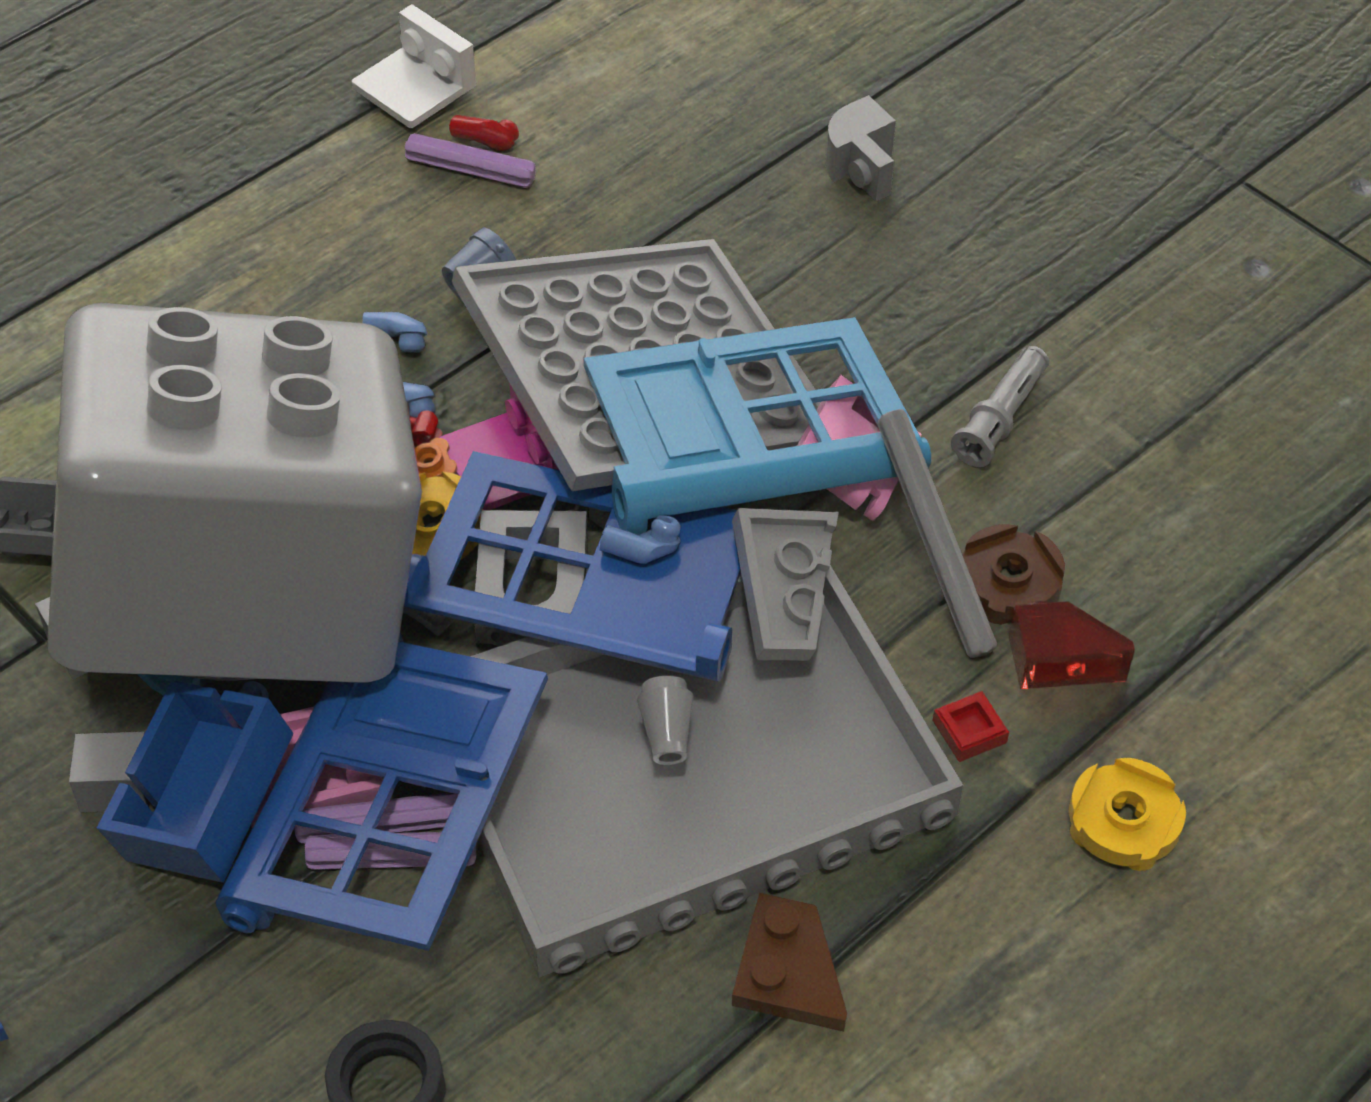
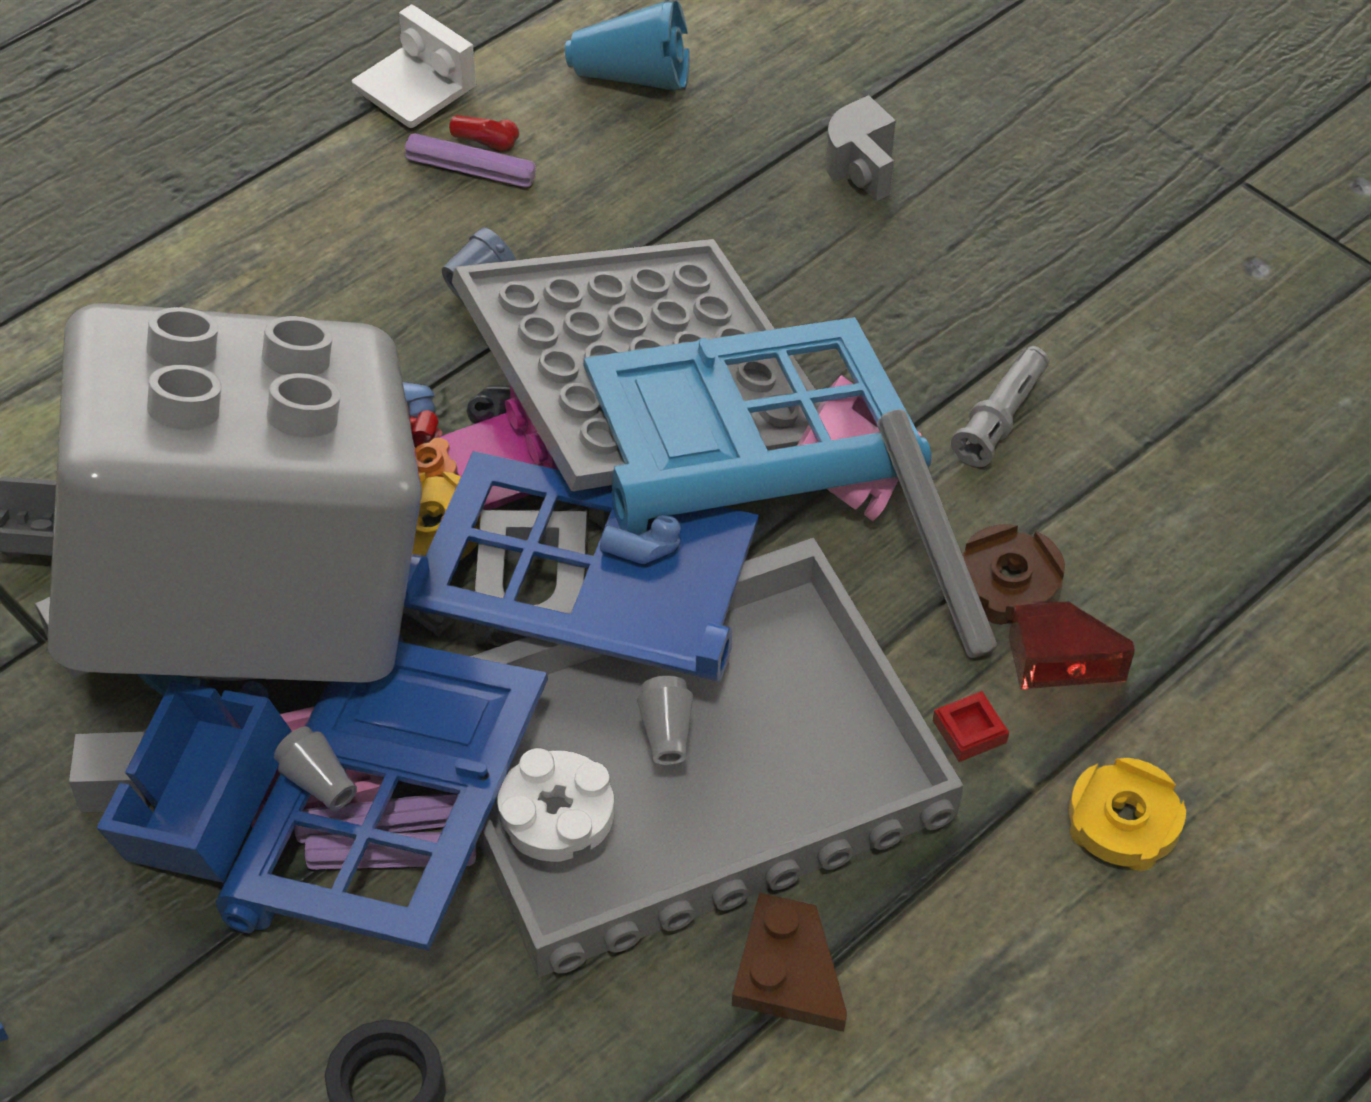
(312, 765): none -> light grey cone
(395, 324): medium blue arm -> none
(488, 403): none -> black arm
(571, 829): none -> white plate
(634, 48): none -> dark azure cone
(784, 577): light grey wing -> none

